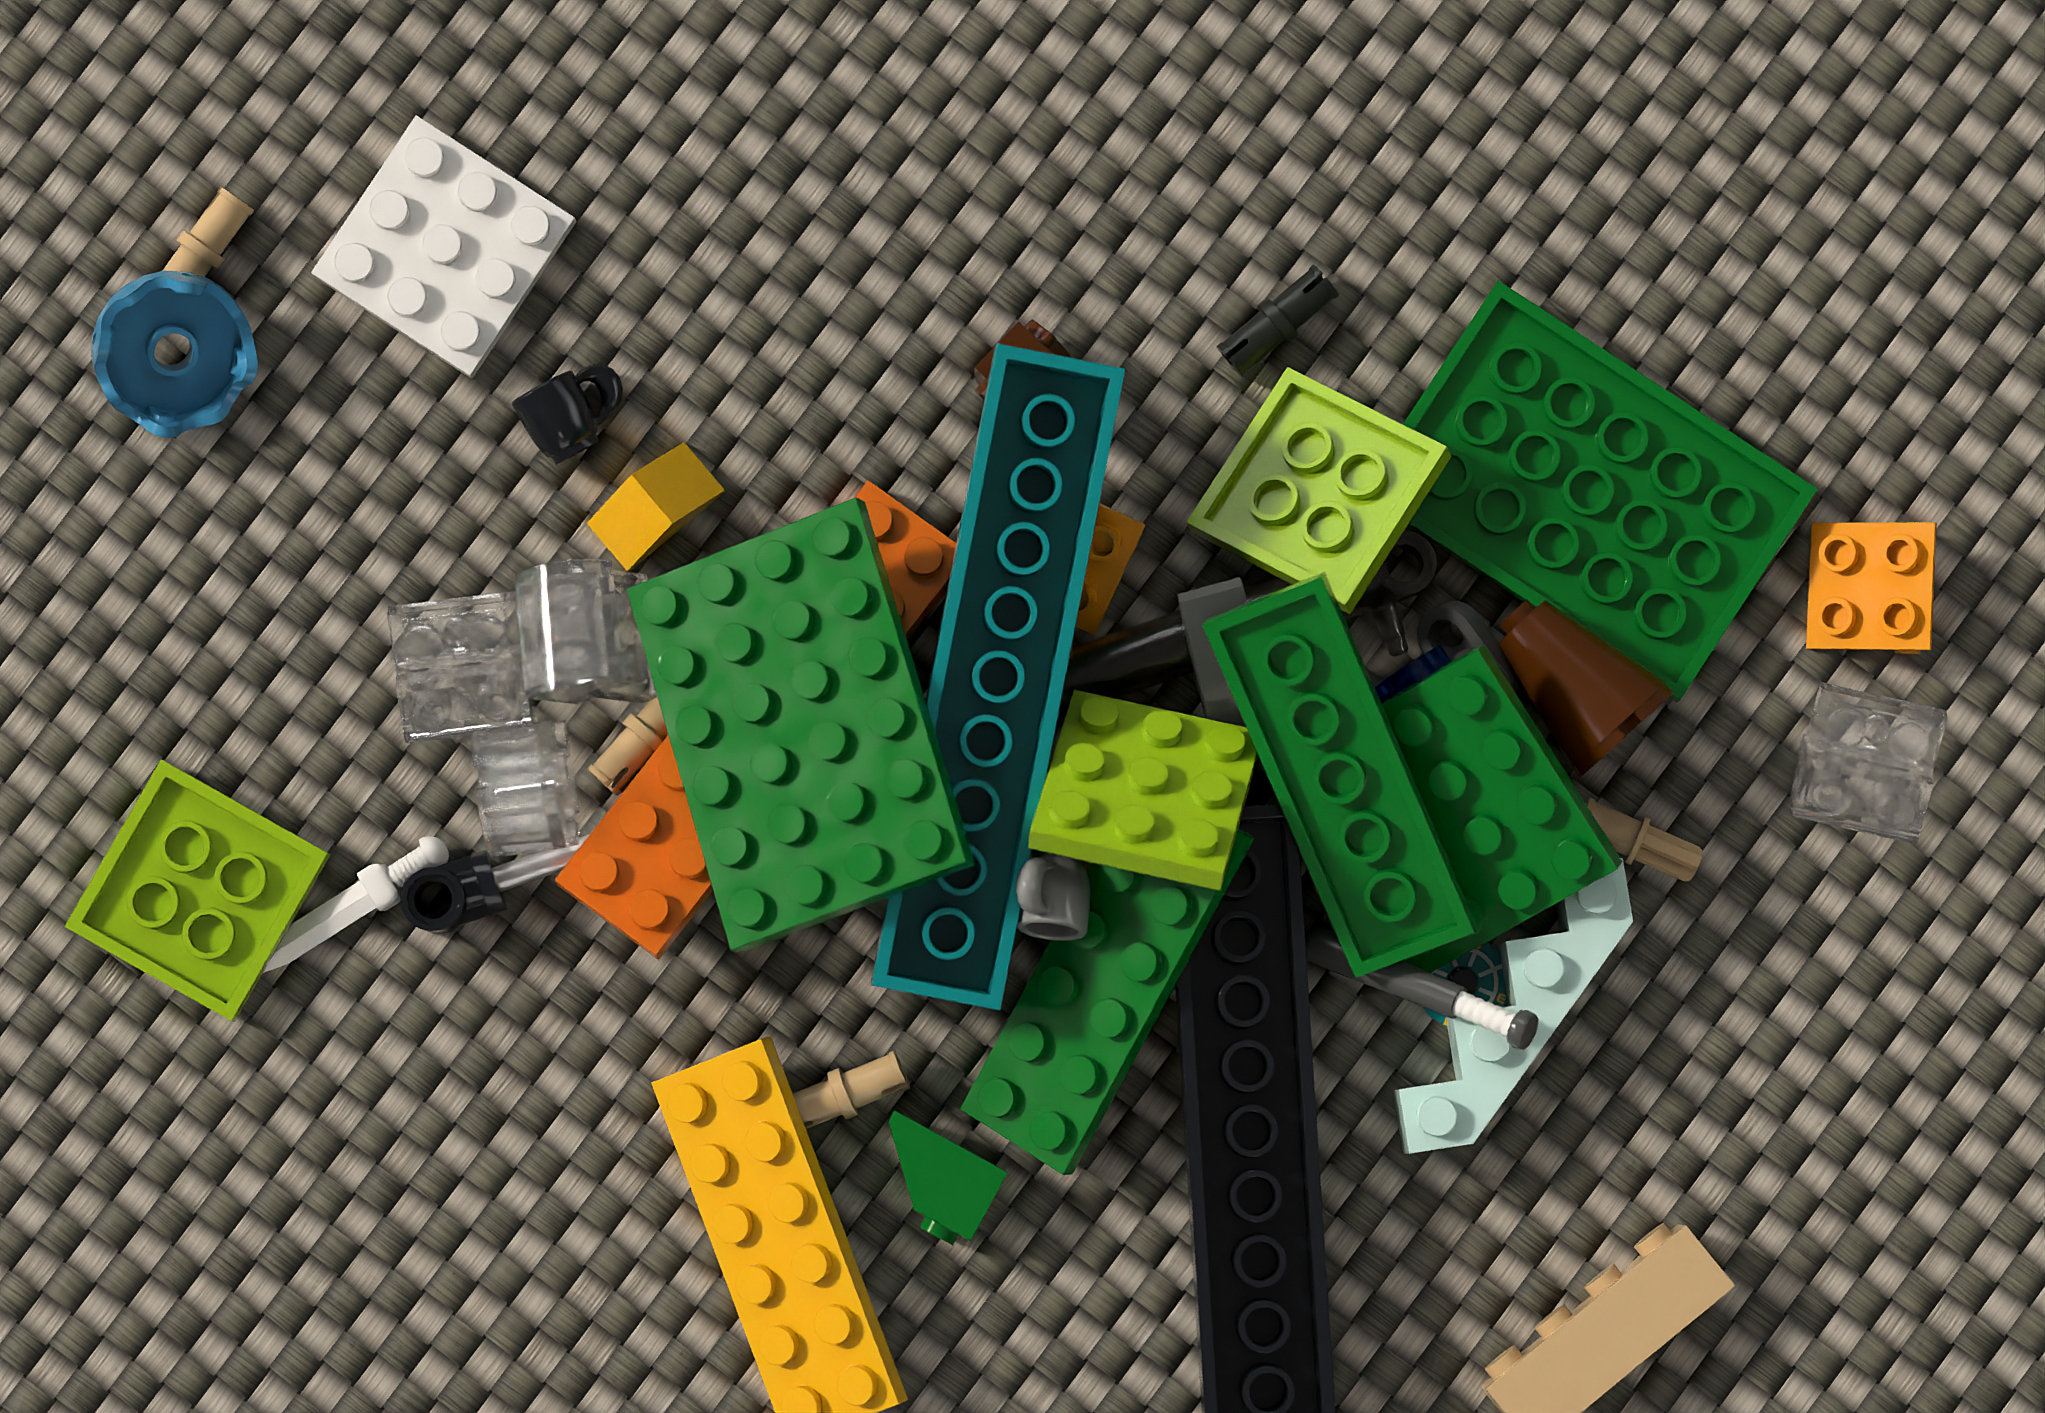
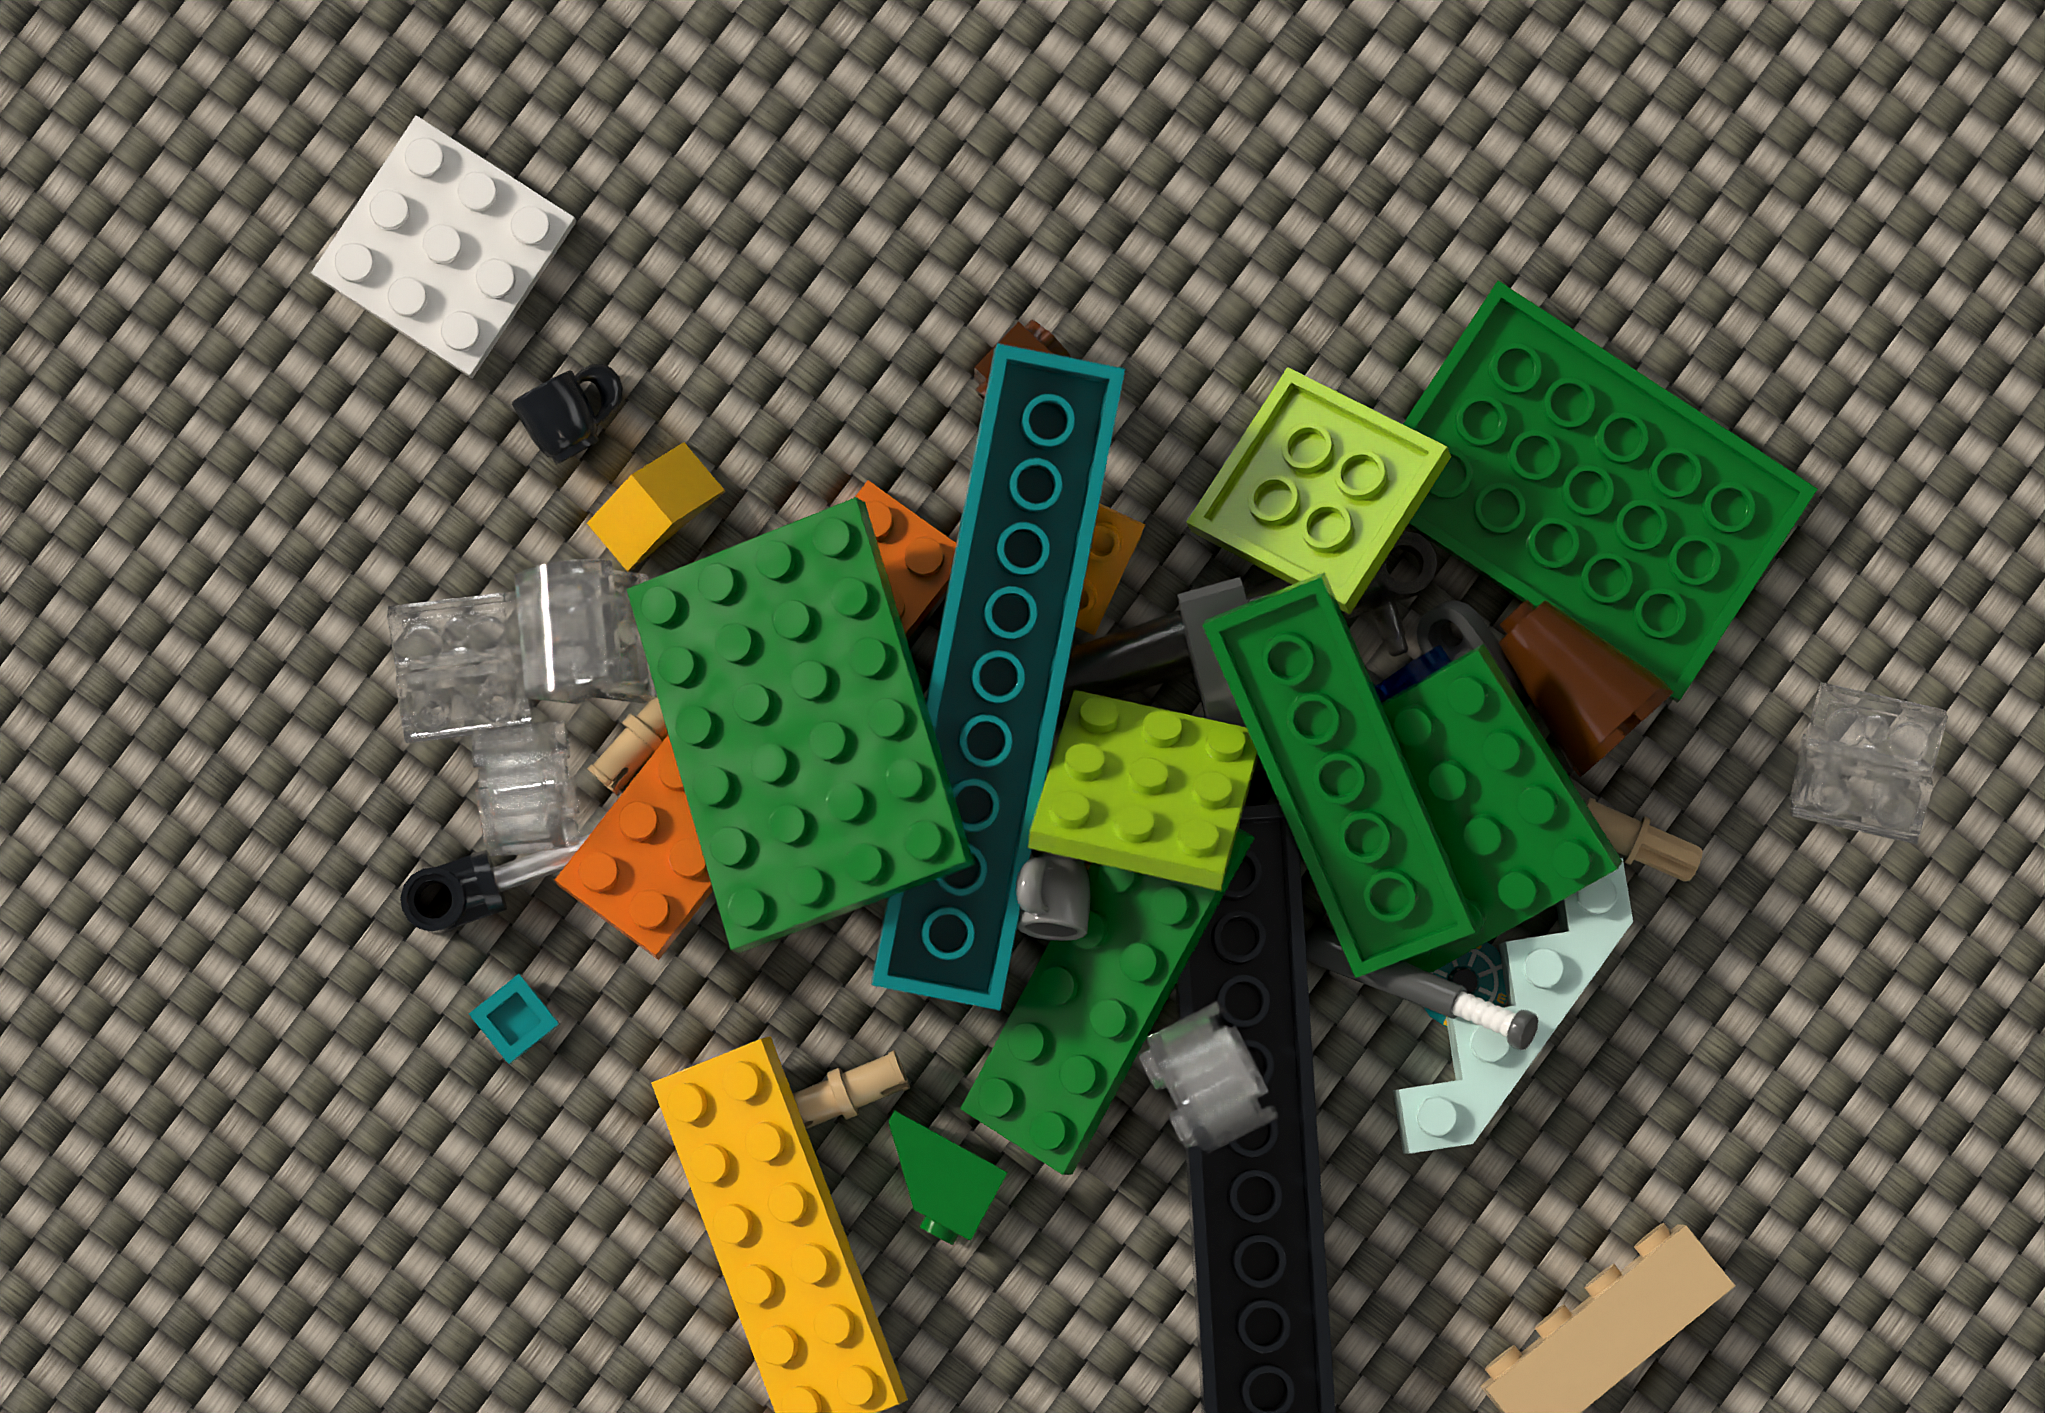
(182, 394): dark azure plate -> none
(197, 890): lime plate -> none
(210, 235): tan pin -> none
(377, 888): white sword -> none
(514, 1019): none -> teal plate
(1208, 1079): none -> clear brick
(1277, 320): pearl dark grey pin -> none
(1871, 586): light orange hinge -> none

